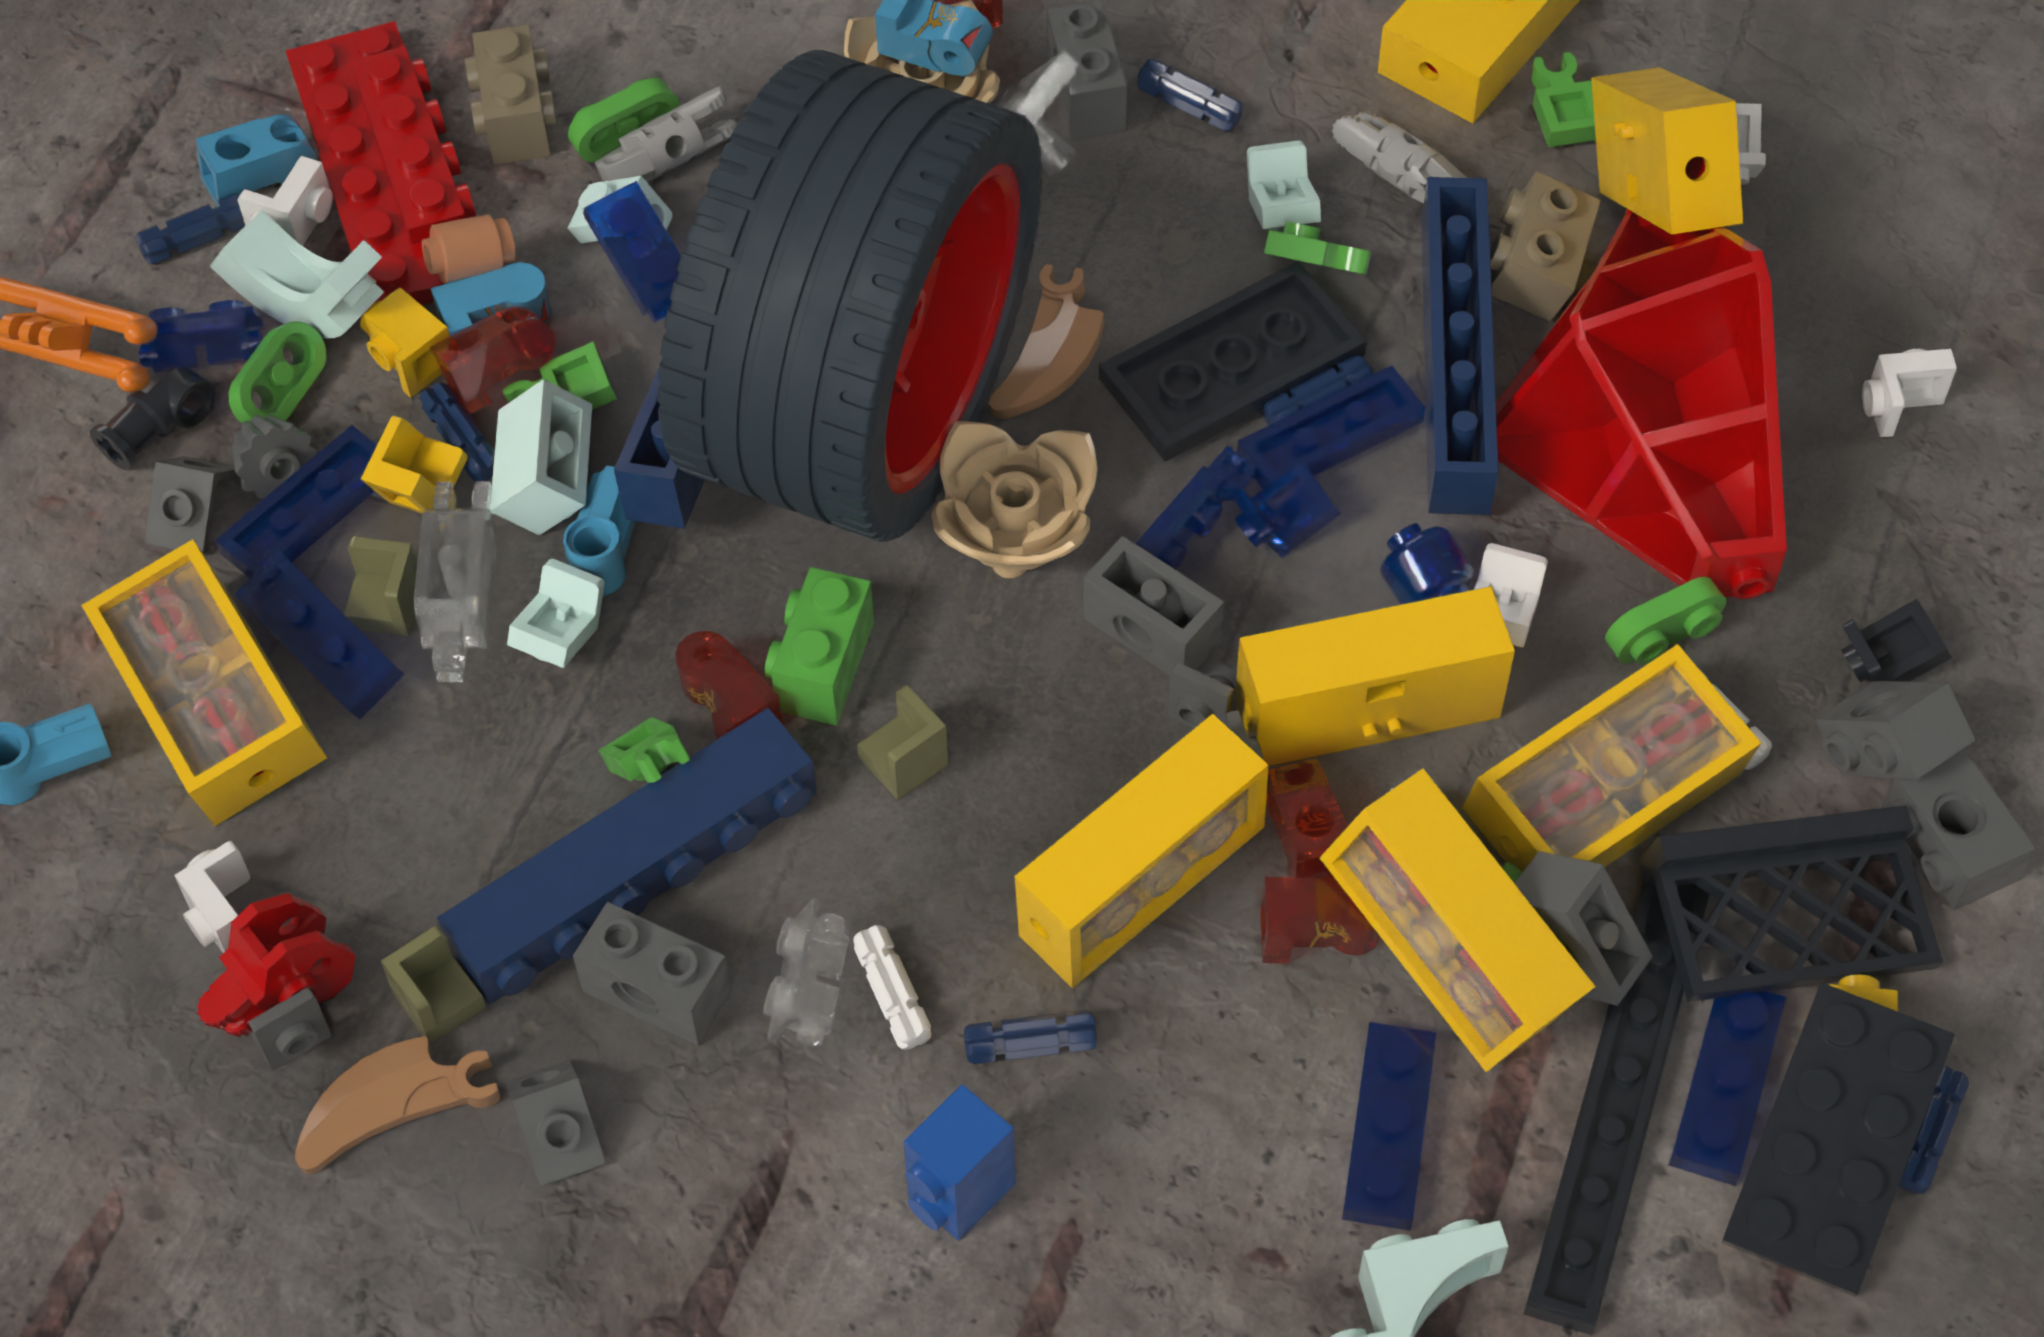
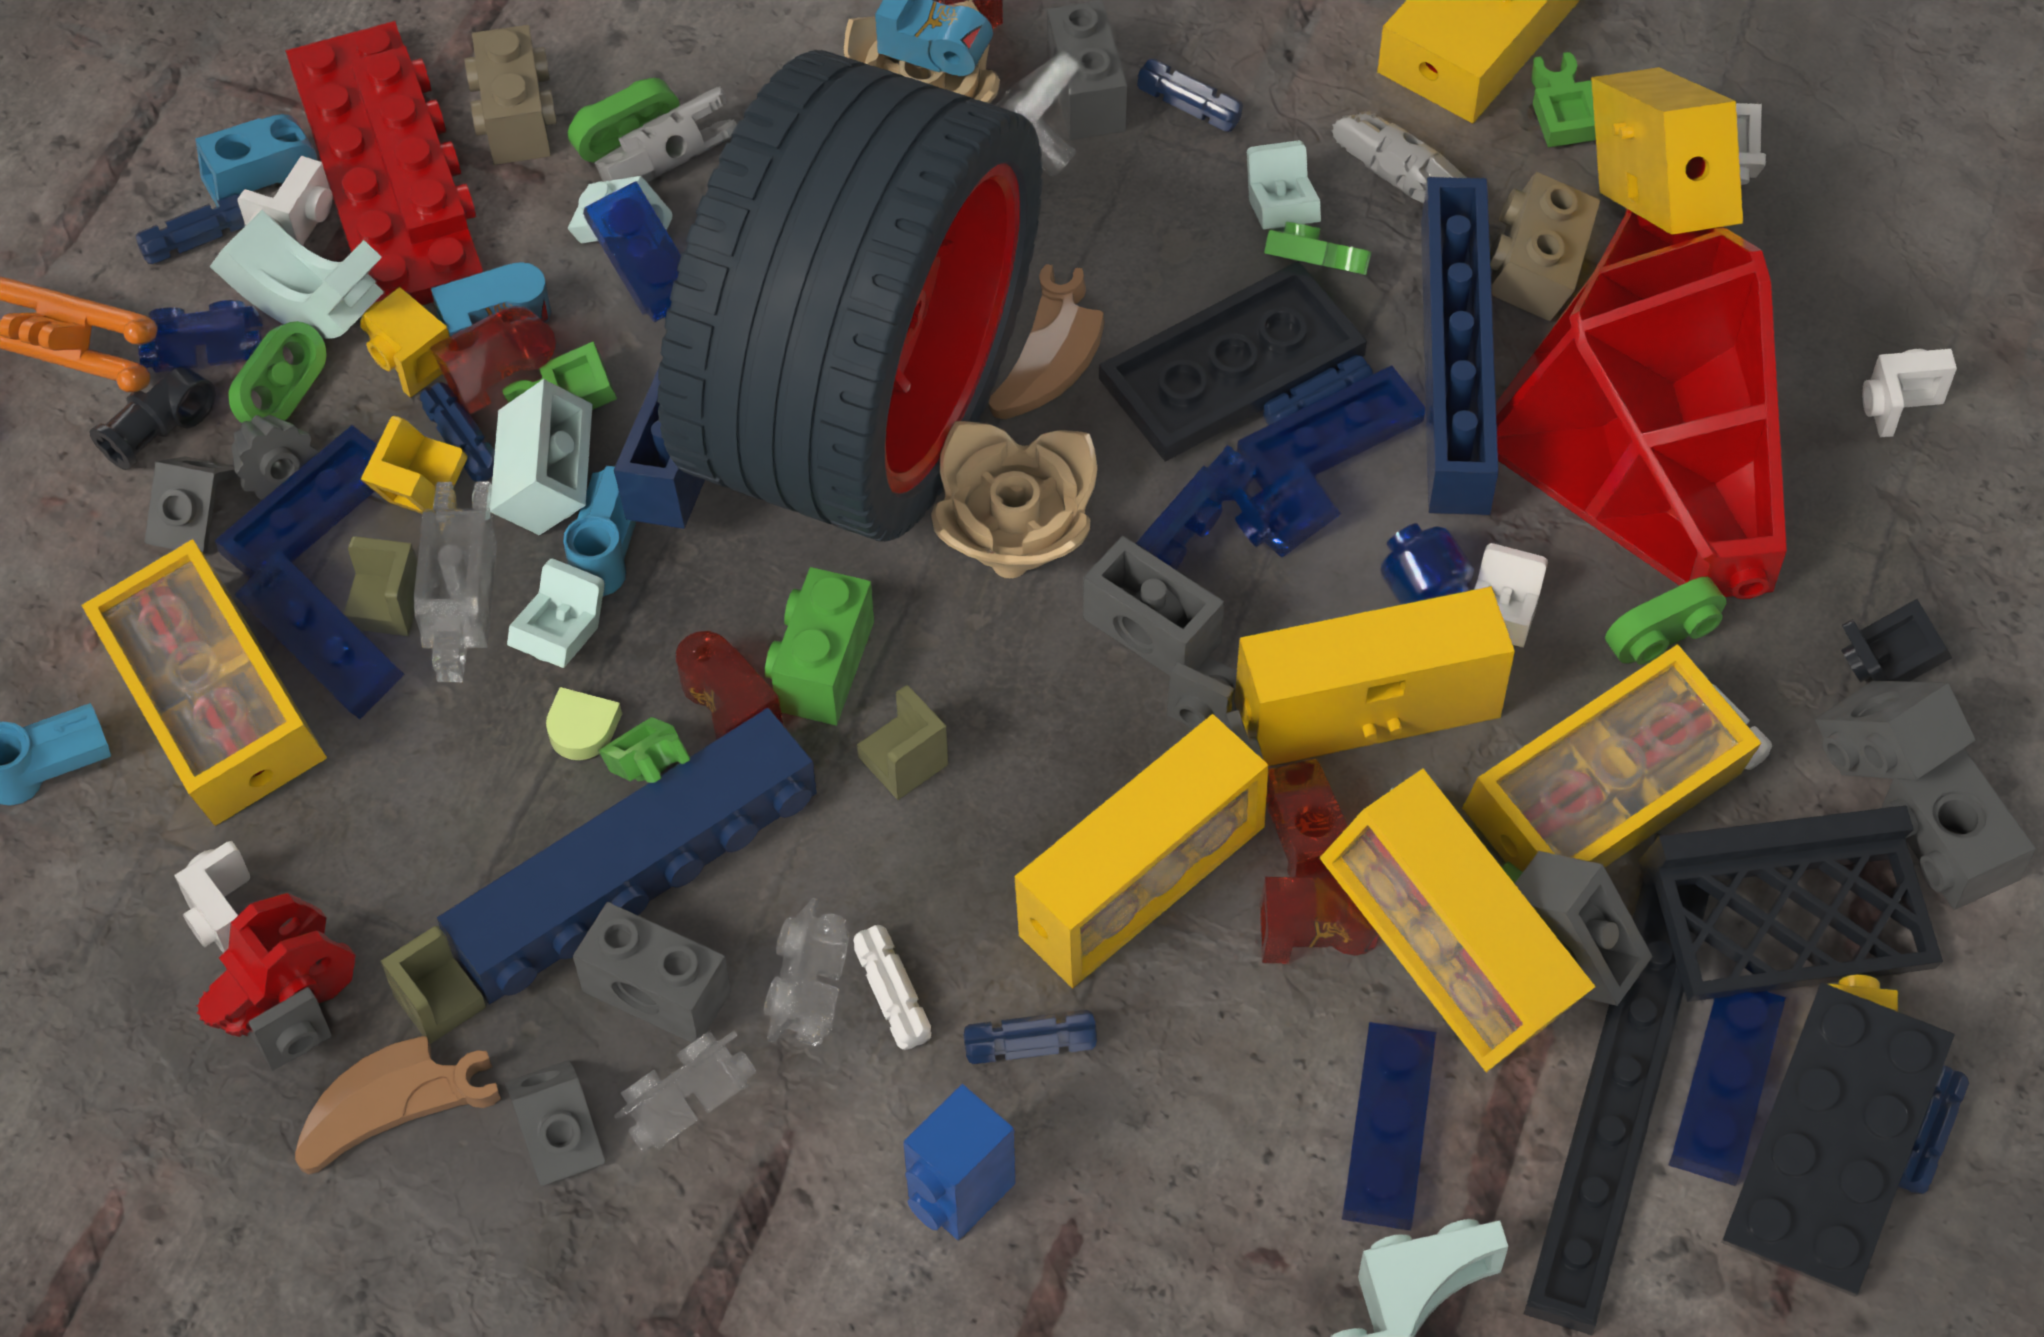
(468, 247): nougat brick -> none
(581, 724): none -> yellowish green tile
(660, 1104): none -> clear hinge

